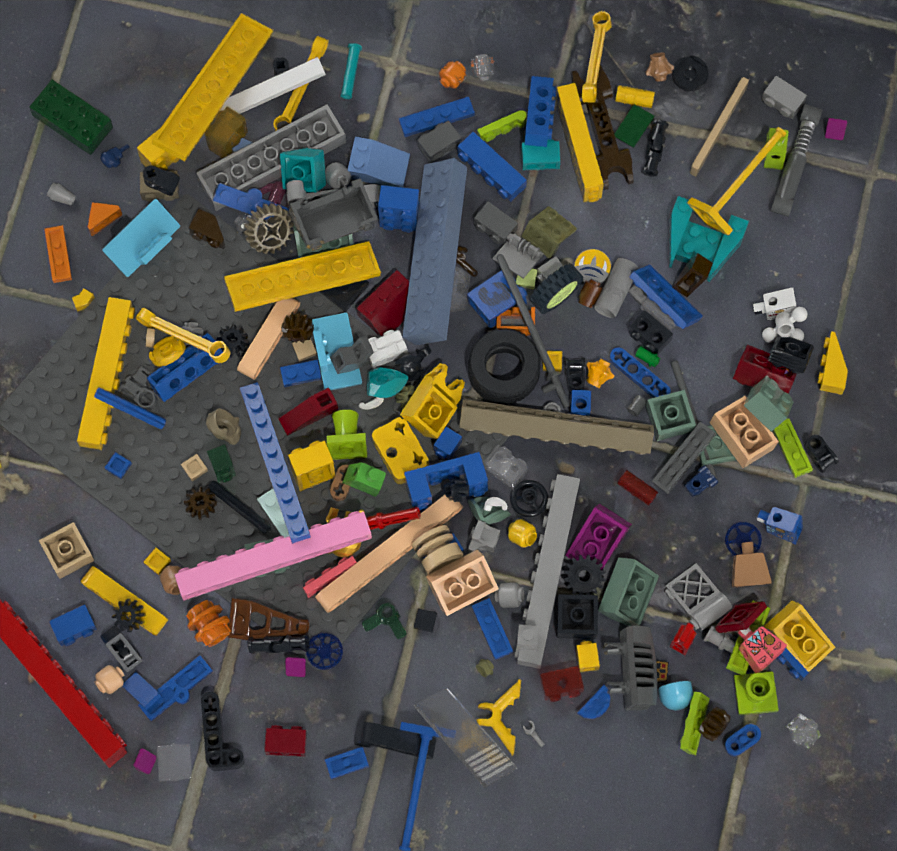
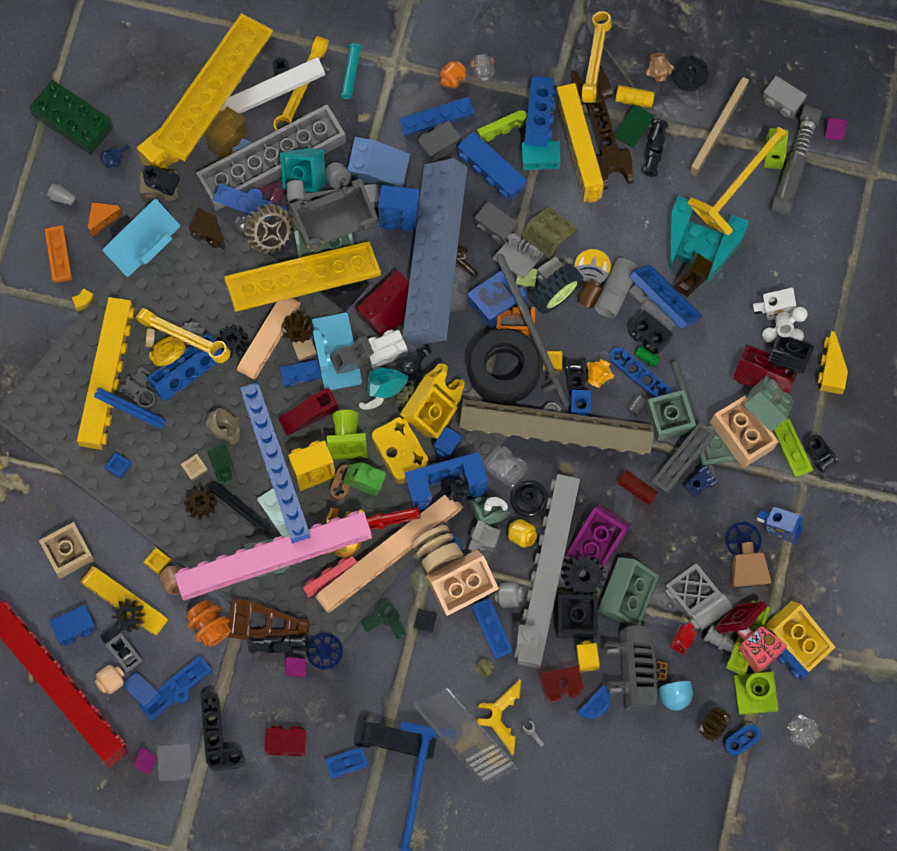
(696, 716): lime plate -> none

